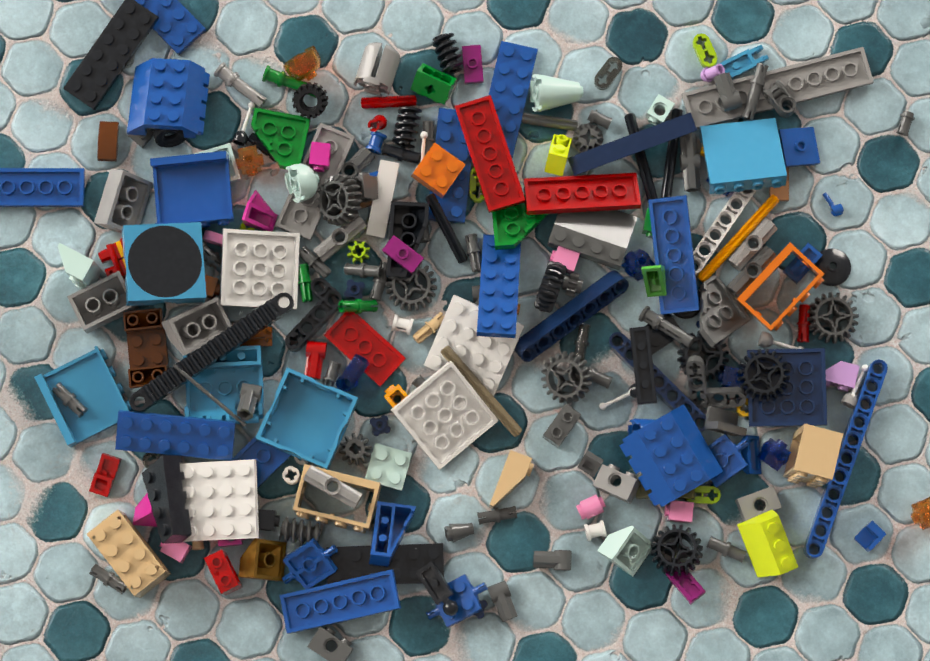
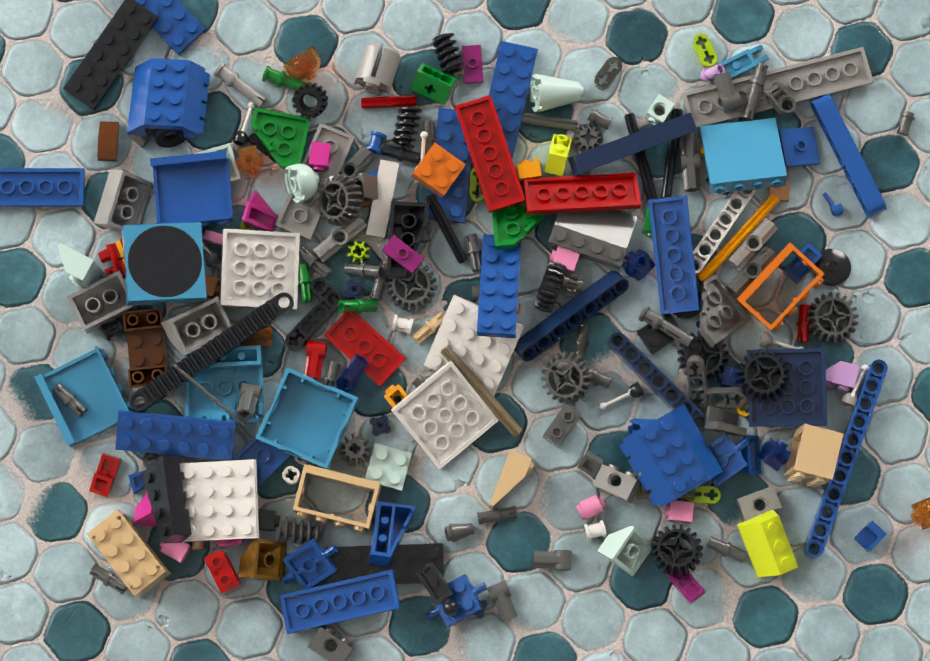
(106, 329): none -> black bush
(137, 482): none -> blue tile
(321, 481): light grey piece -> none
(375, 125): red pin -> none
(528, 169): none -> light orange brick
(643, 365): black tile -> none
(654, 280): bright green slope -> none
(848, 155): none -> blue beam

